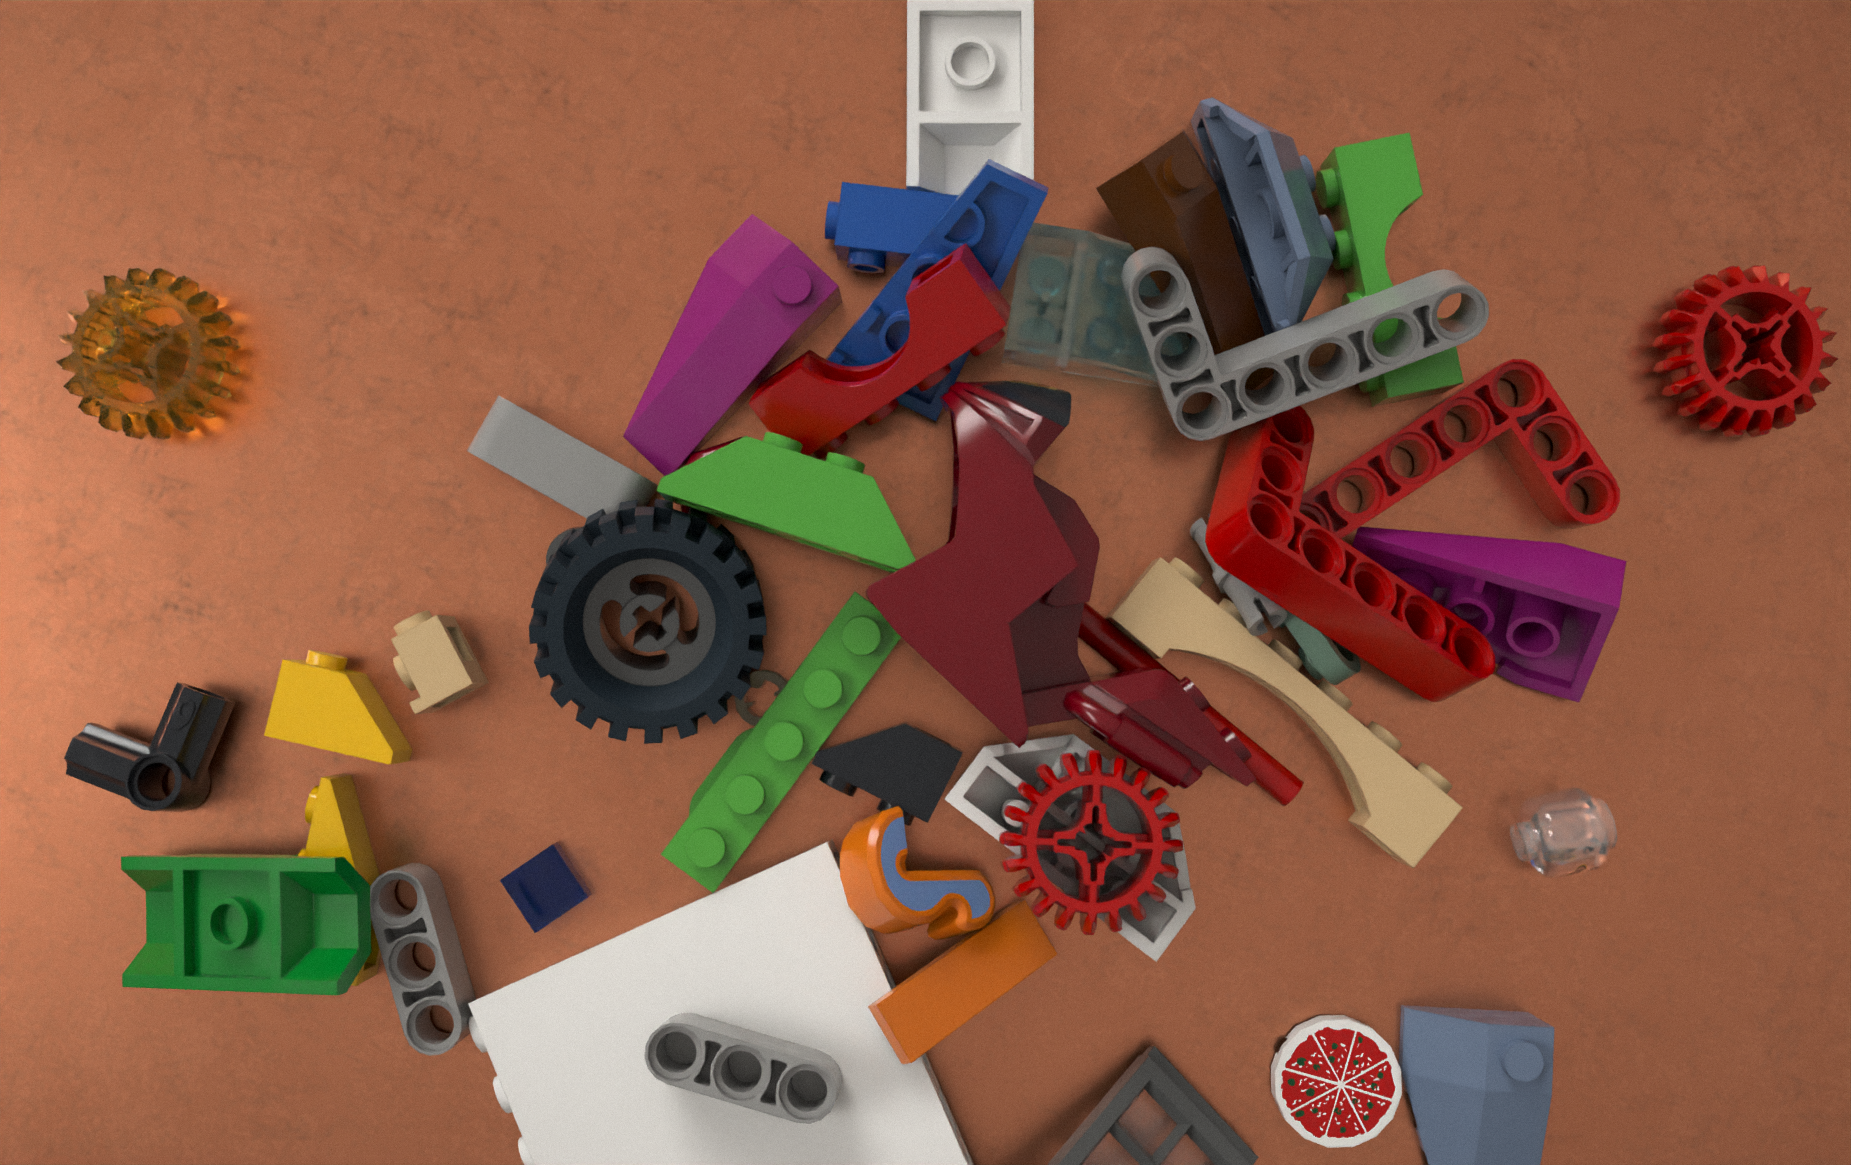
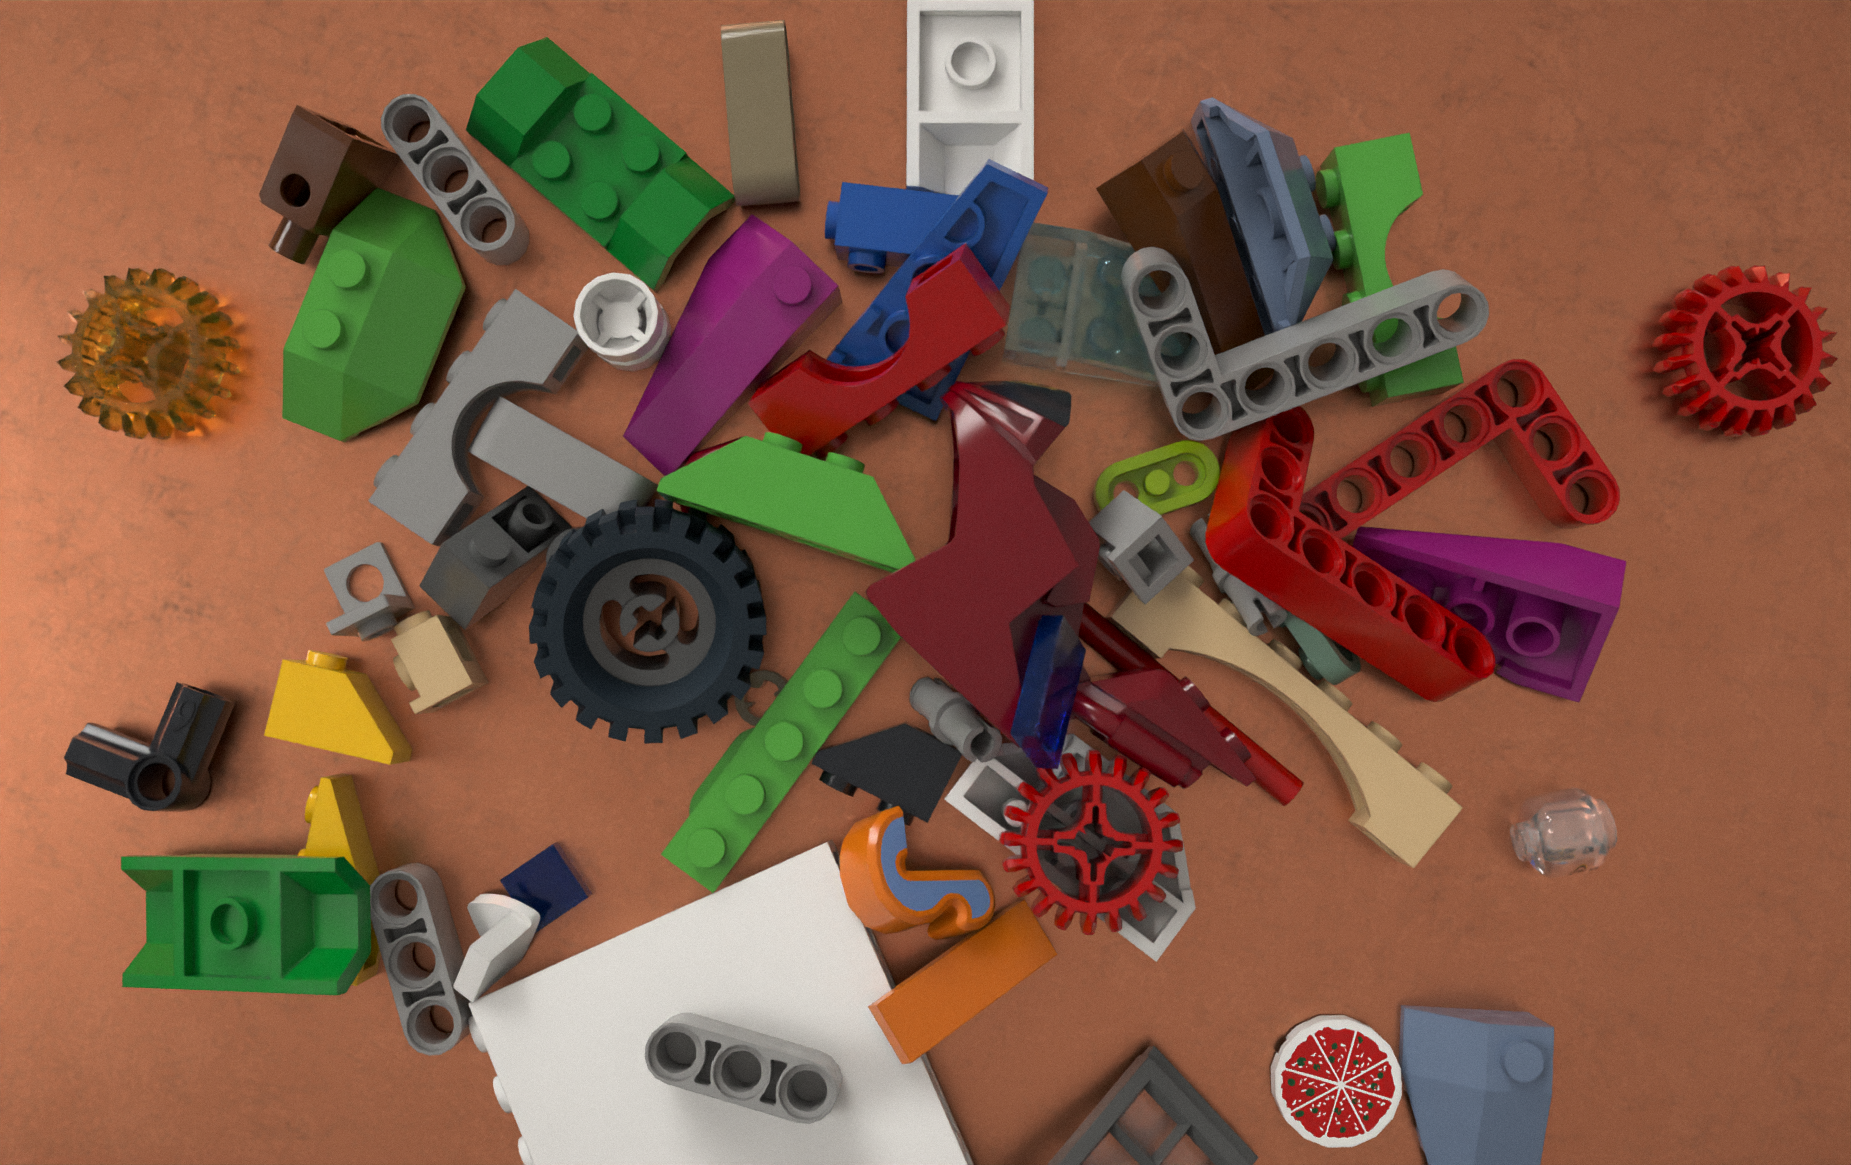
(320, 178): none -> reddish brown torso
(371, 318): none -> bright green wedge
(373, 617): none -> light grey bracket
(432, 479): none -> light grey arch
(435, 160): none -> light grey beam
(492, 557): none -> dark grey slope
(505, 935): none -> white tile
(595, 159): none -> green piece
(622, 321): none -> white wheel
(760, 113): none -> dark tan beam
(955, 720): none -> light grey pin
(1048, 691): none -> clear blue tile
(1138, 546): none -> light grey brick
(1154, 480): none -> lime plate

